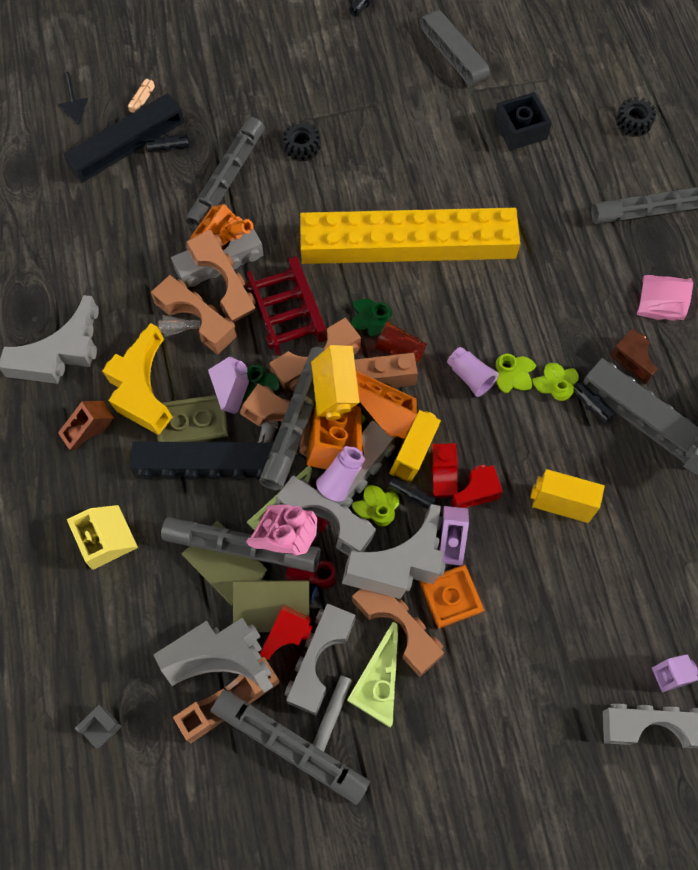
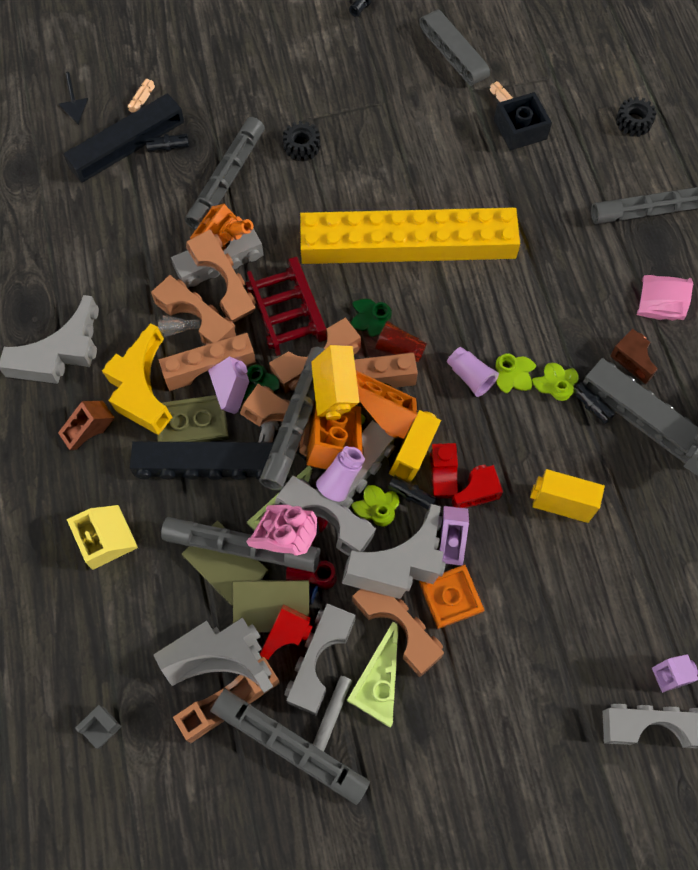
(184, 367): none -> nougat arch
(502, 94): none -> light nougat axle

